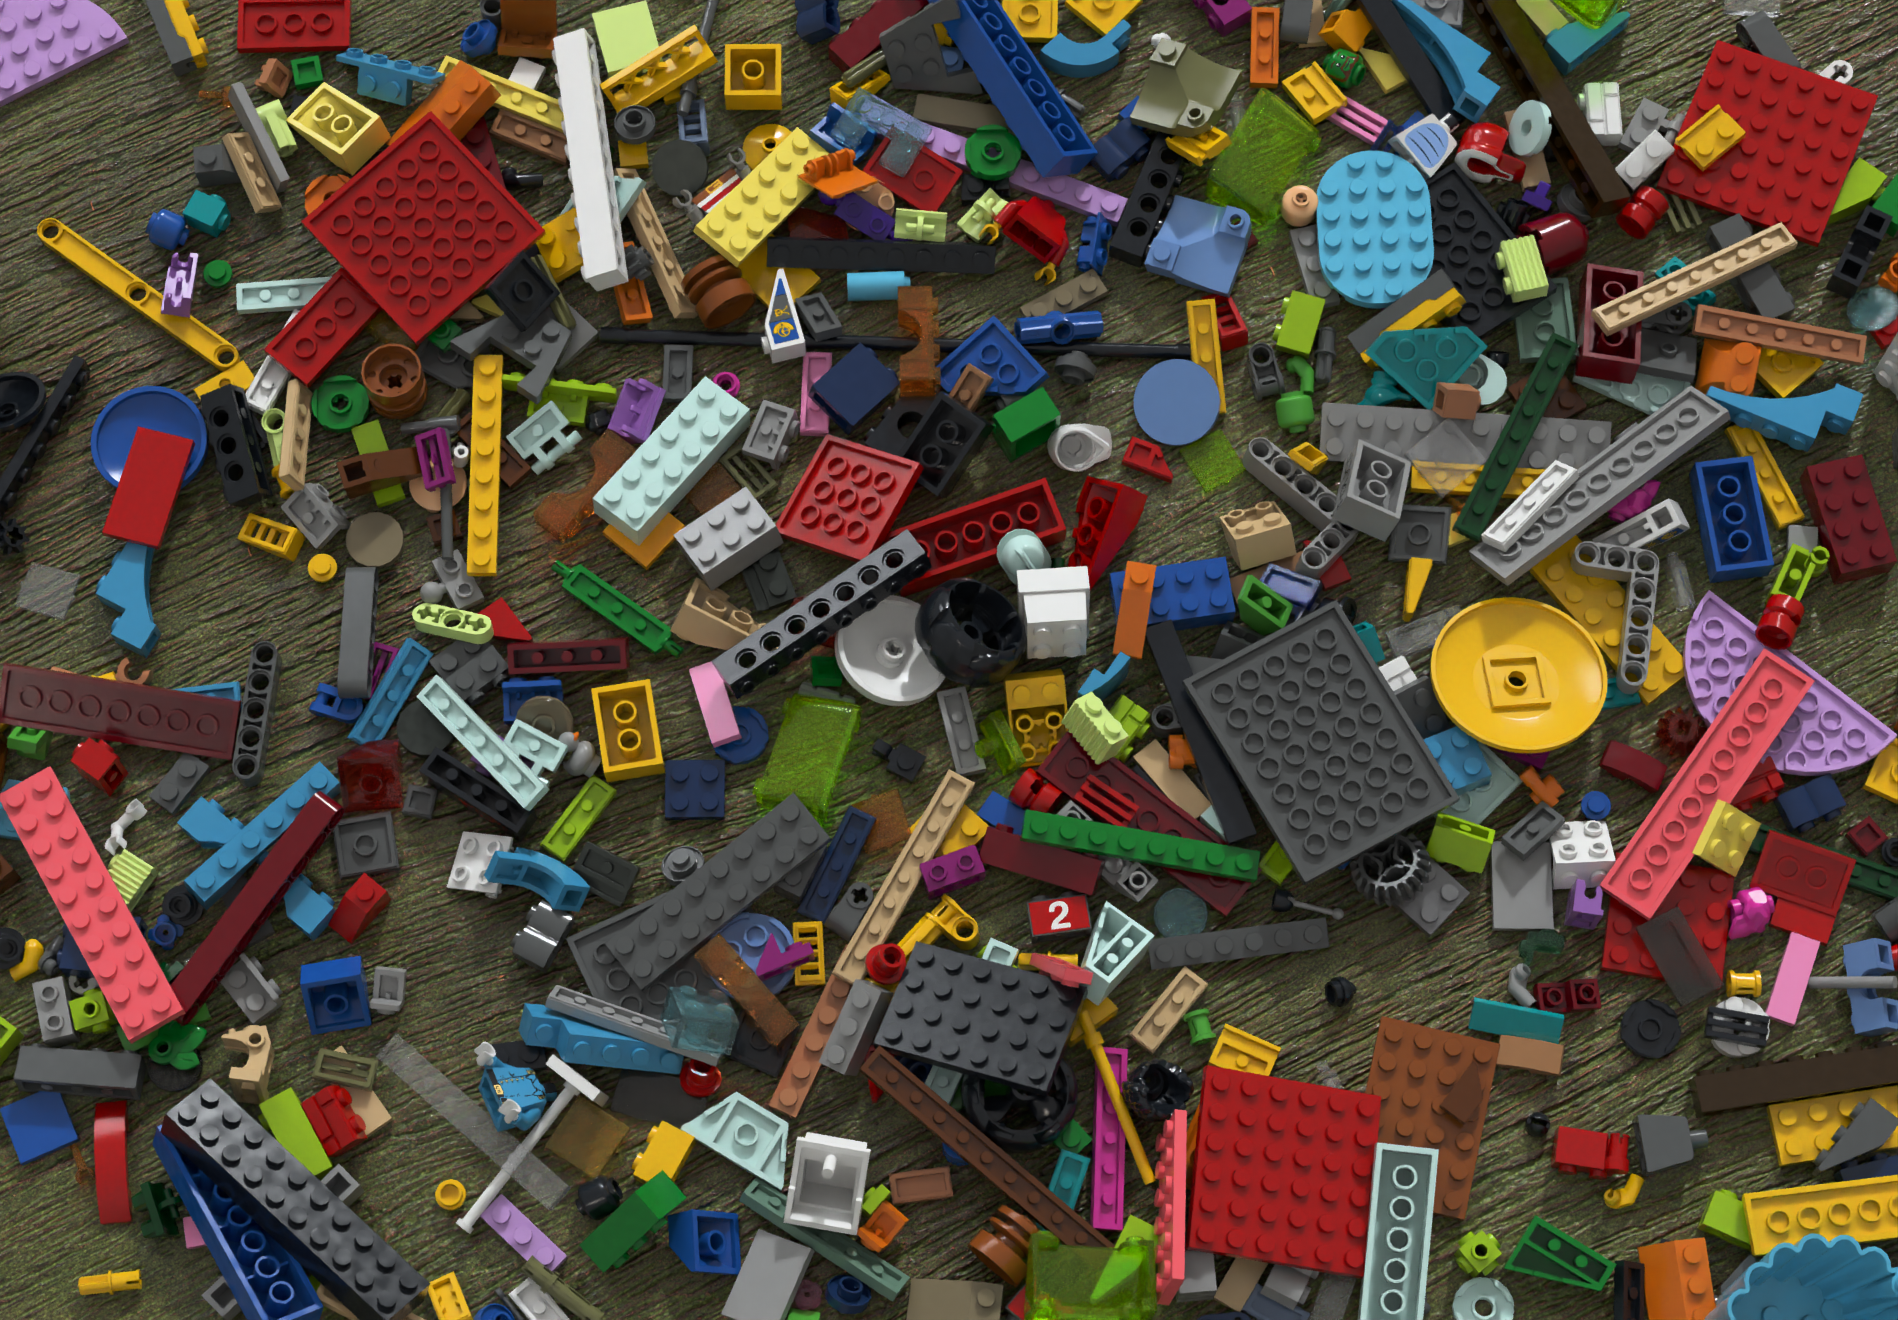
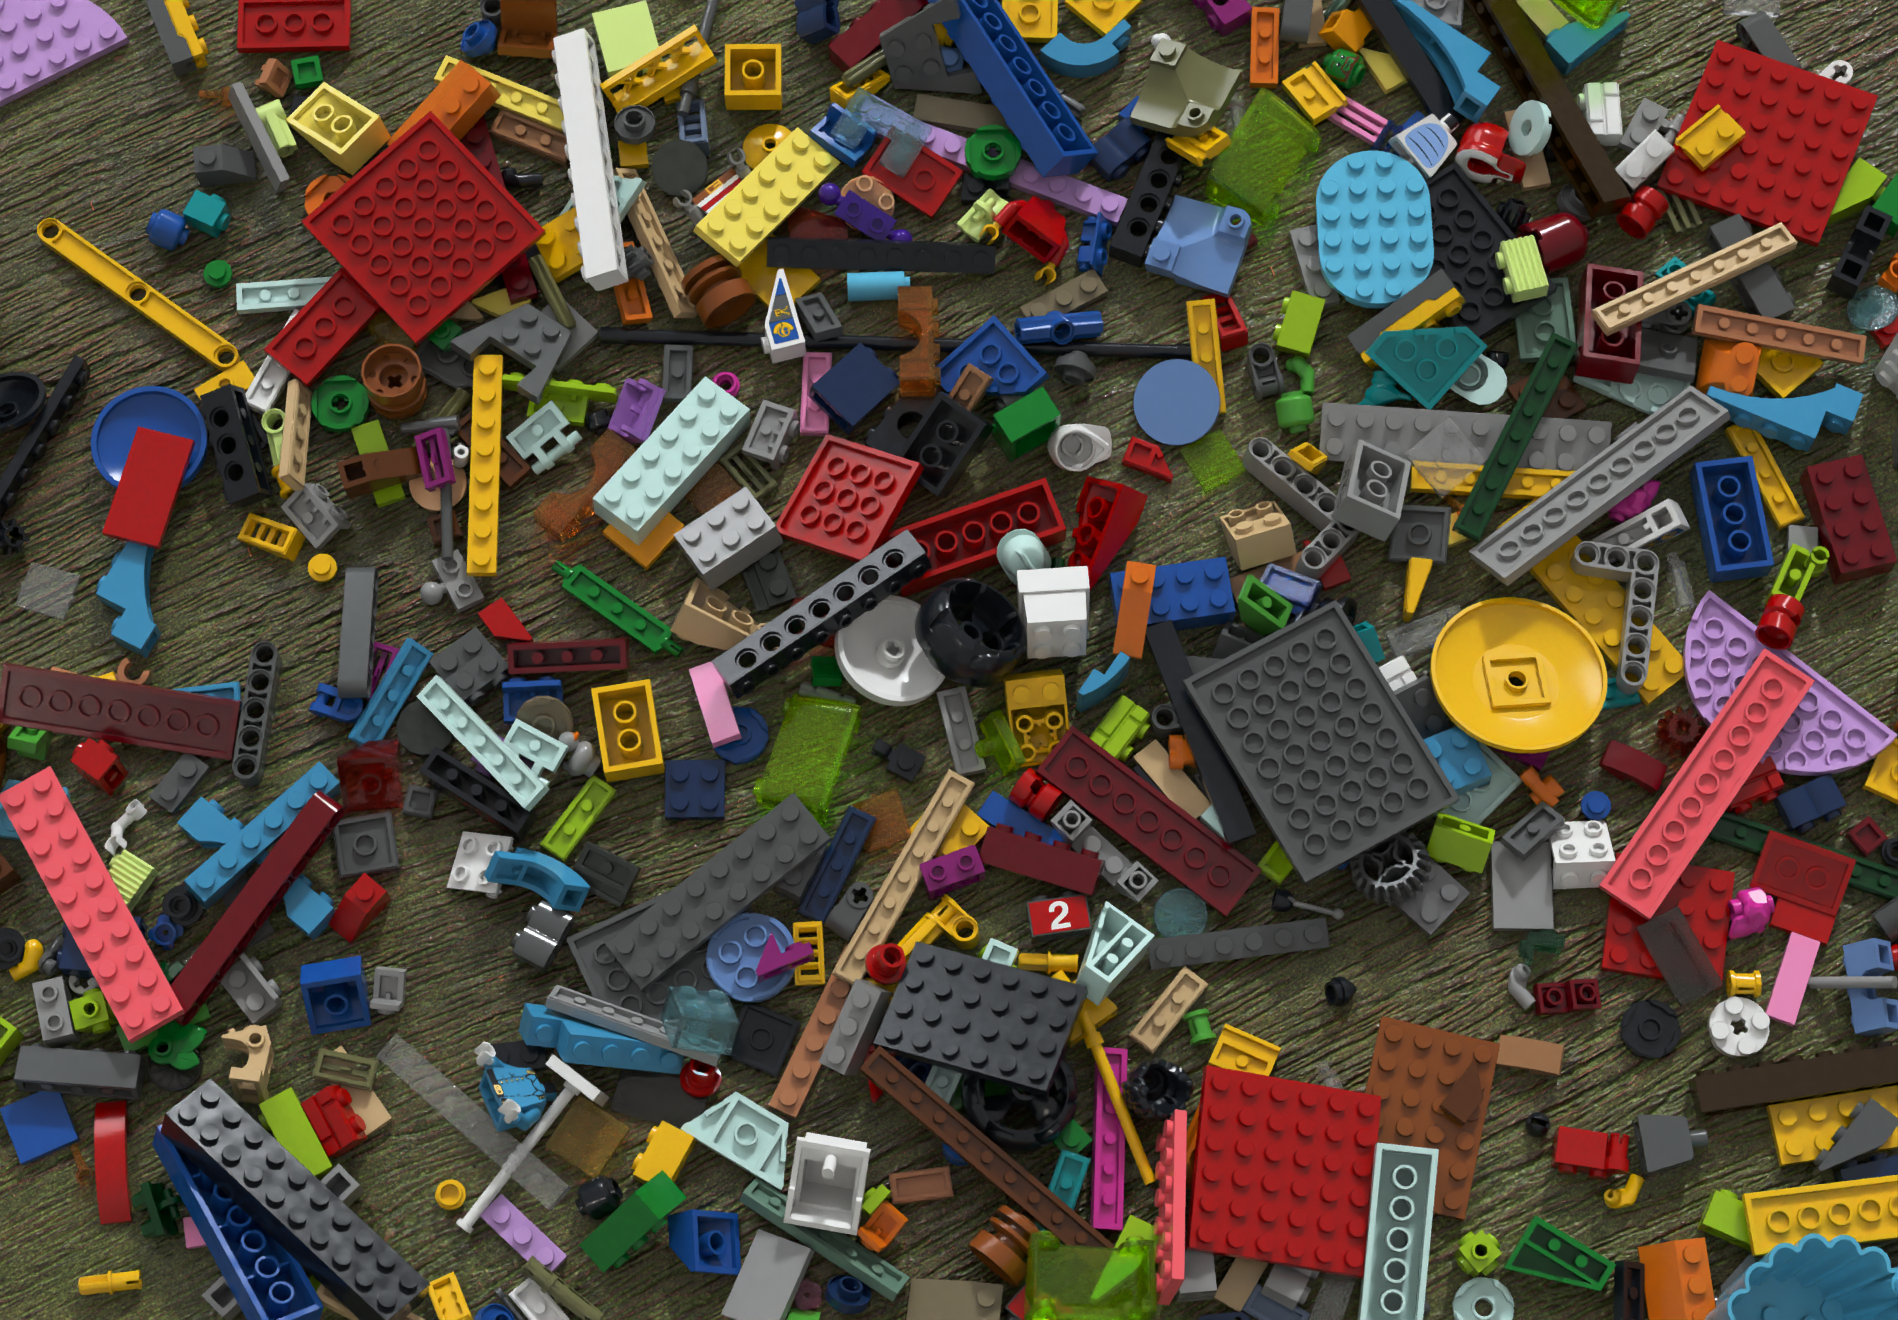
(180, 286): medium lavender hinge -> none
(251, 172): tan tile -> none
(375, 540): dark tan tile -> none
(387, 78): dark azure bracket -> none
(462, 632): yellowish green beam -> none
(521, 291): black tile -> none
(527, 73): white tile -> none
(681, 863): dark grey plate -> none
(747, 989): clear orange arch -> none
(836, 174): orange hinge -> none
(920, 225): yellowish green hips -> none
(1061, 970): coral plate -> none
(1095, 728): yellowish green brick -> none
(1111, 793): red tile -> none
(1140, 846): green plate -> none
(1299, 206): light nougat head -> none
(1325, 354): dark grey axle -> none
(1456, 400): nougat brick -> none
(1515, 1020): teal tile -> none
(1530, 506): white tile -> none
(1538, 198): dark purple tile -> none
(1580, 909): medium lavender hinge -> none
(1726, 838): light yellow plate -> none
(1736, 1015): black tile -> none

